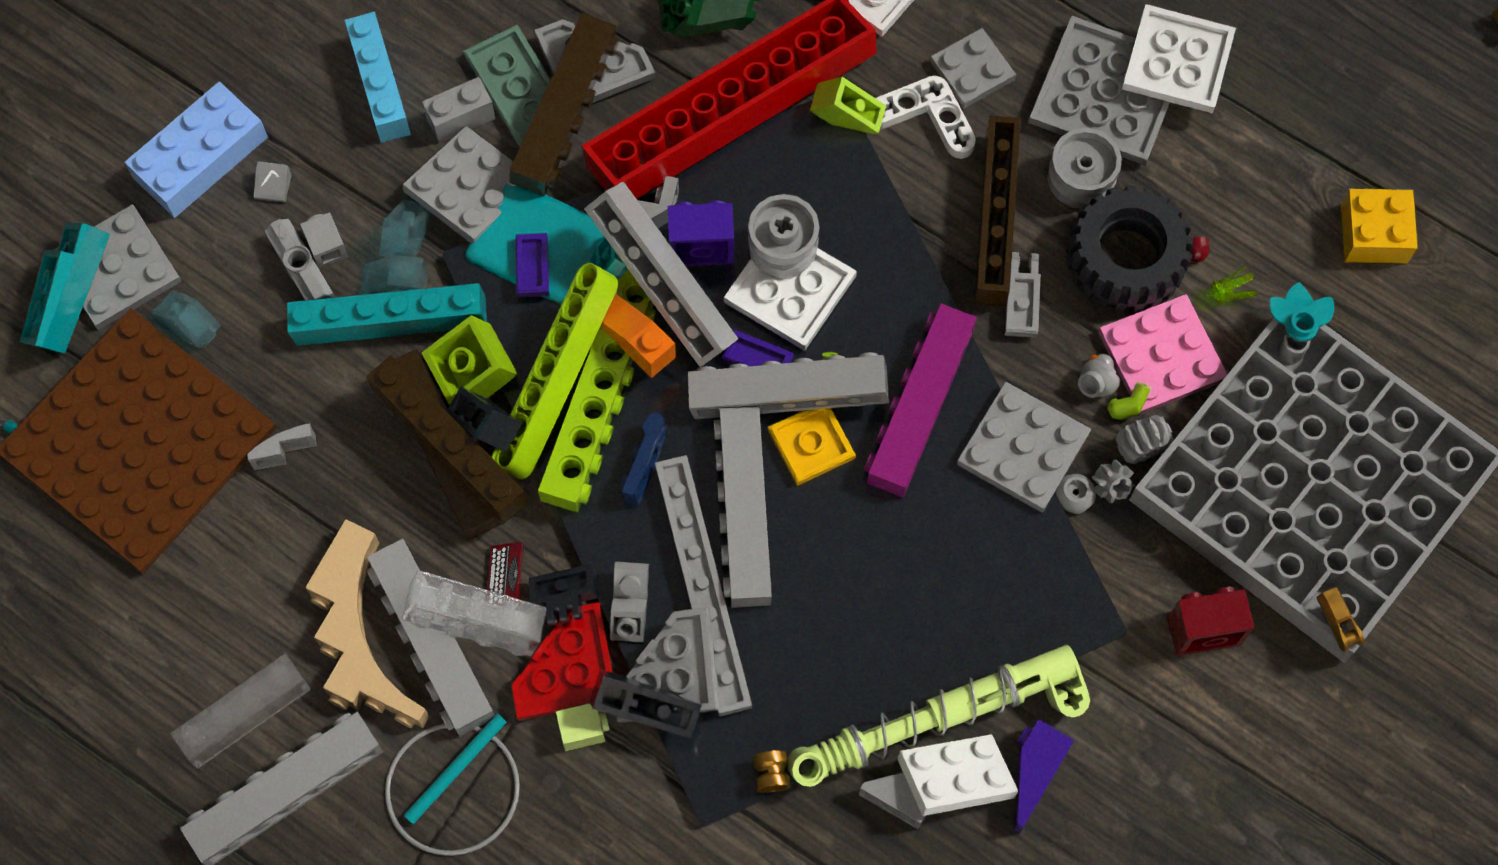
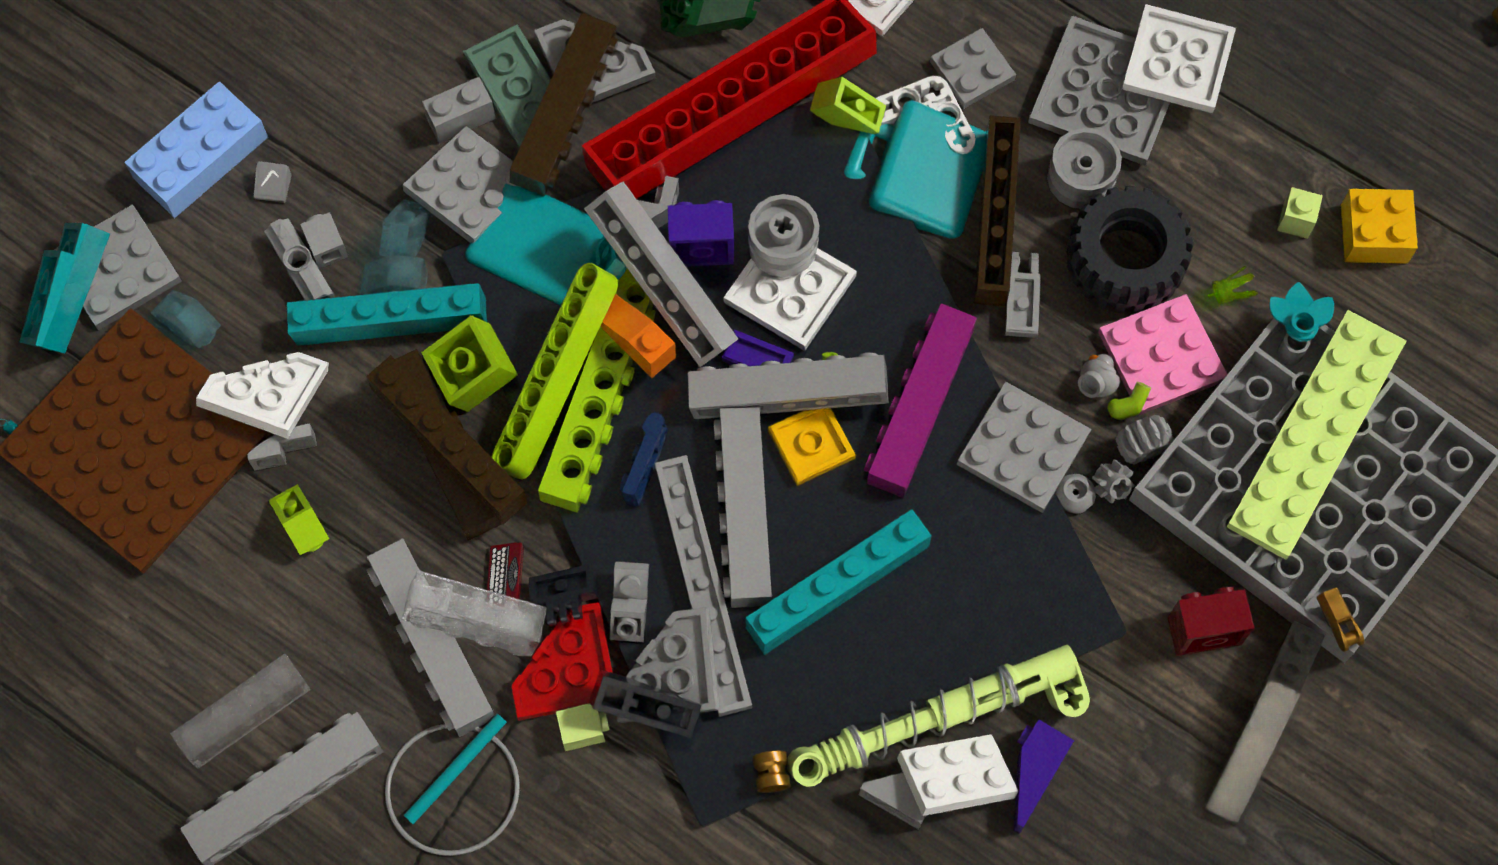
(265, 393): none -> white plate
(299, 520): none -> lime slope
(340, 585): tan arch -> none
(377, 77): medium azure brick -> none
(483, 419): black brick -> none
(532, 265): dark purple tile -> none
(838, 581): none -> teal brick
(921, 172): none -> teal piece
(1200, 249): dark red hinge -> none
(1264, 722): none -> clear smoke brick
(1299, 213): none -> yellowish green brick
(1316, 435): none -> yellowish green plate

